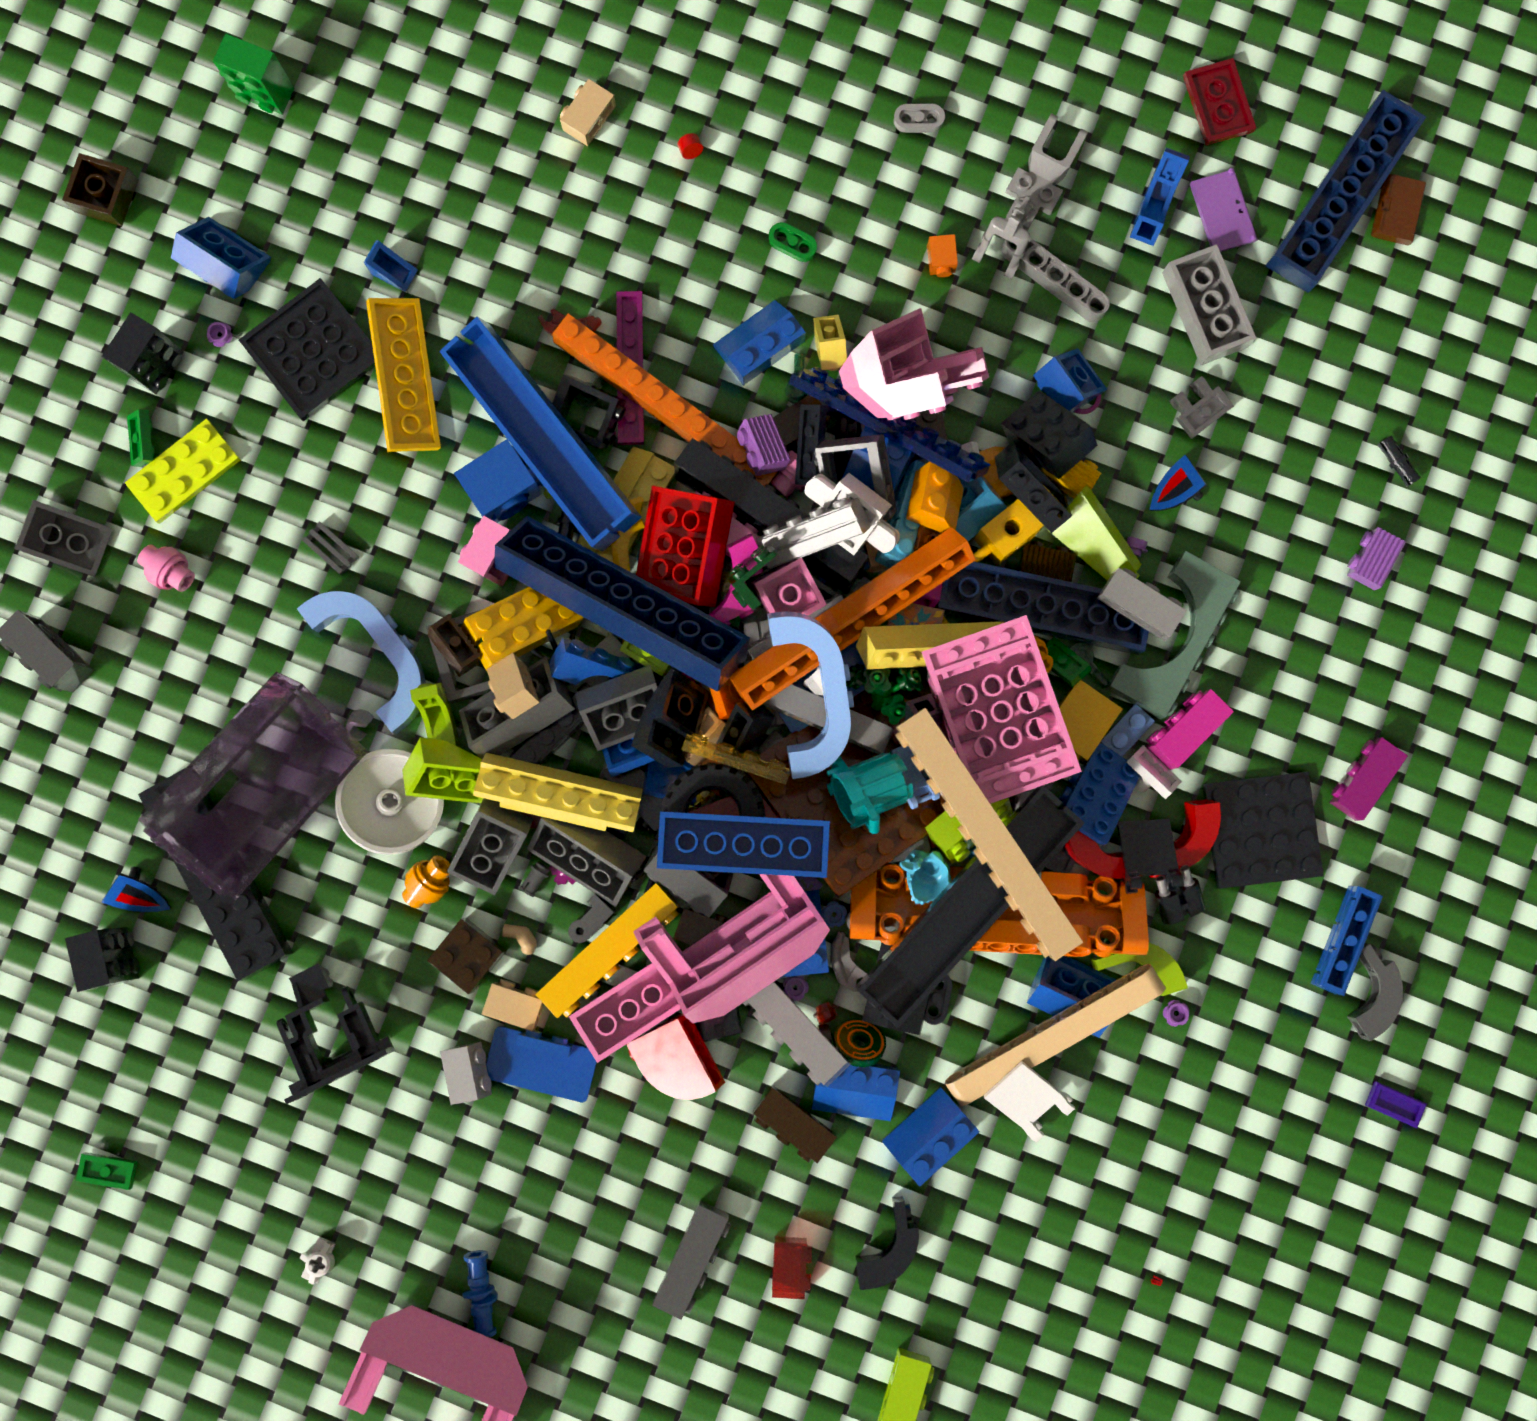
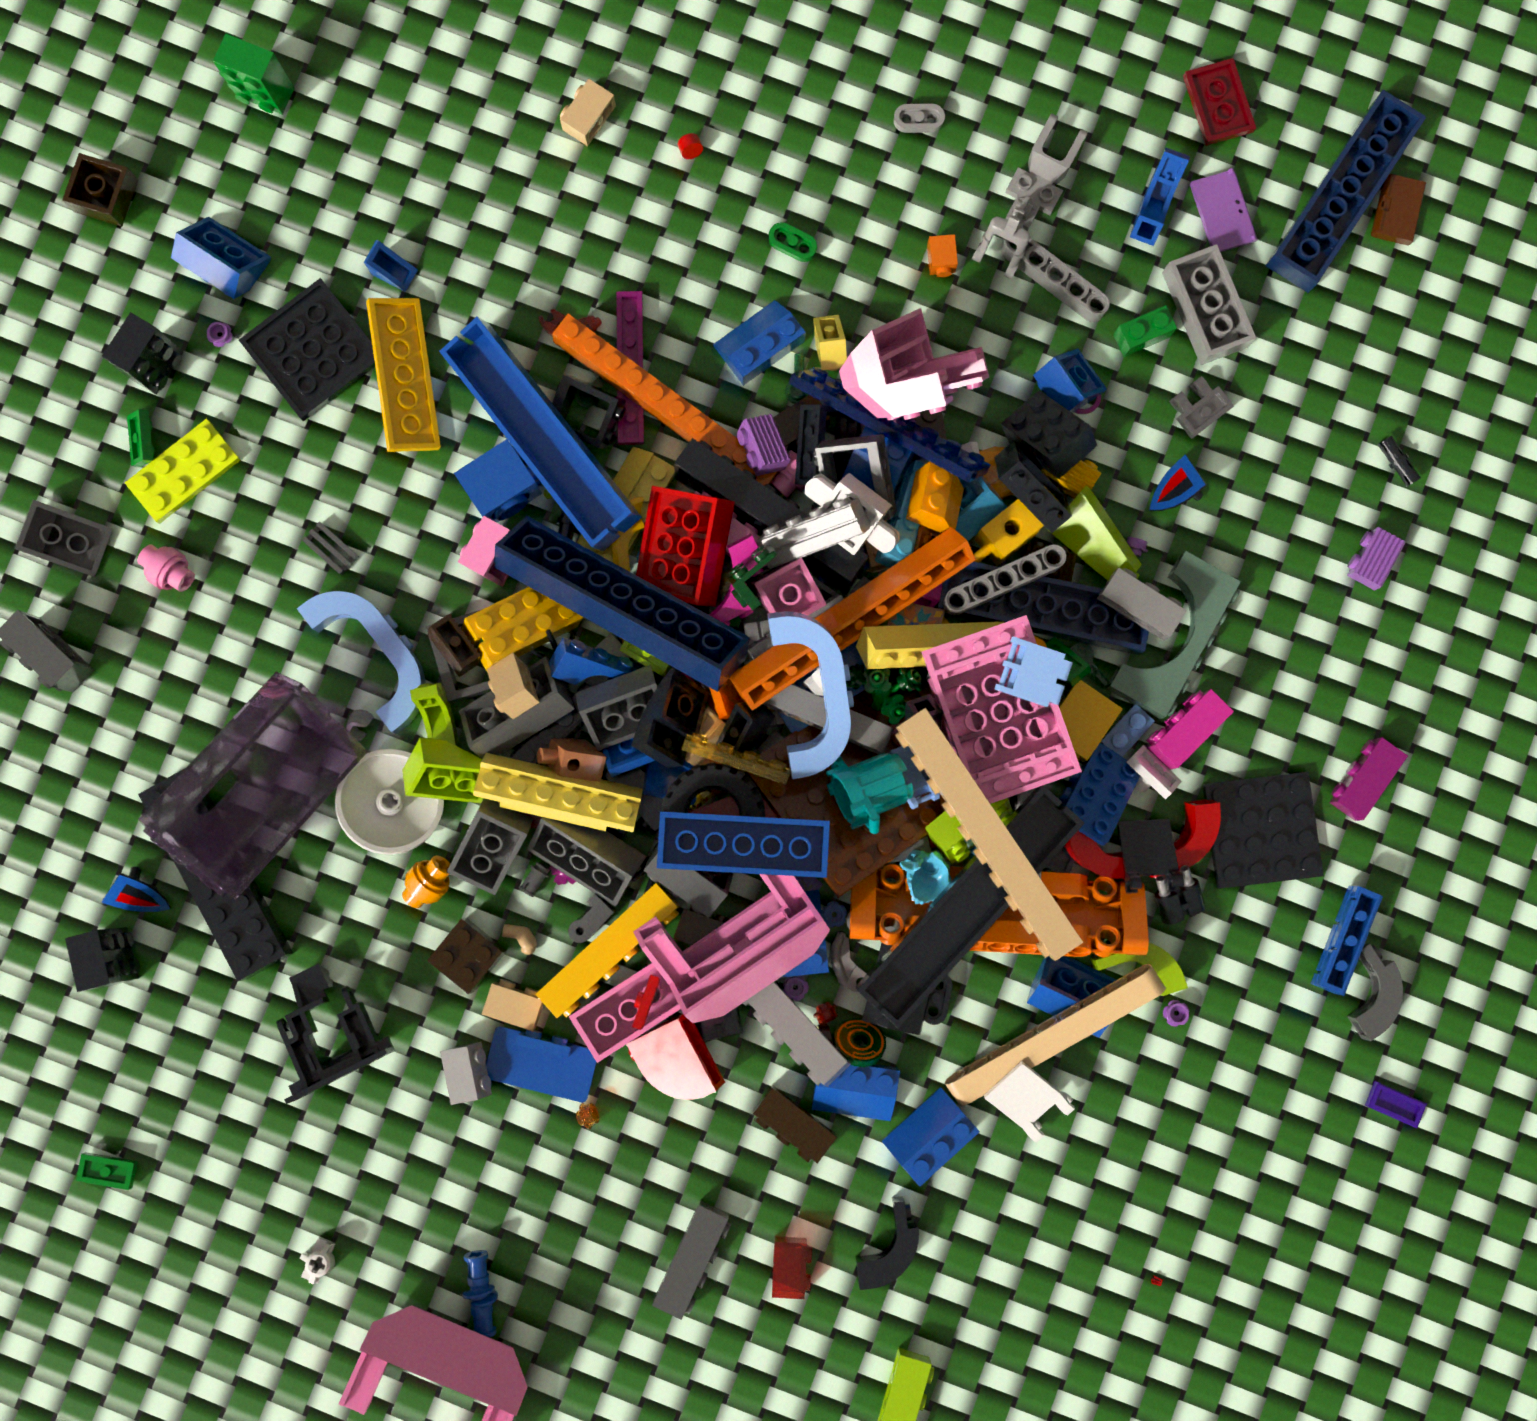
(573, 759): none -> nougat torso
(587, 1115): none -> clear orange plate
(644, 1002): none -> red plate
(1013, 571): none -> light grey beam
(1034, 673): none -> light blue plate
(1145, 331): none -> green brick

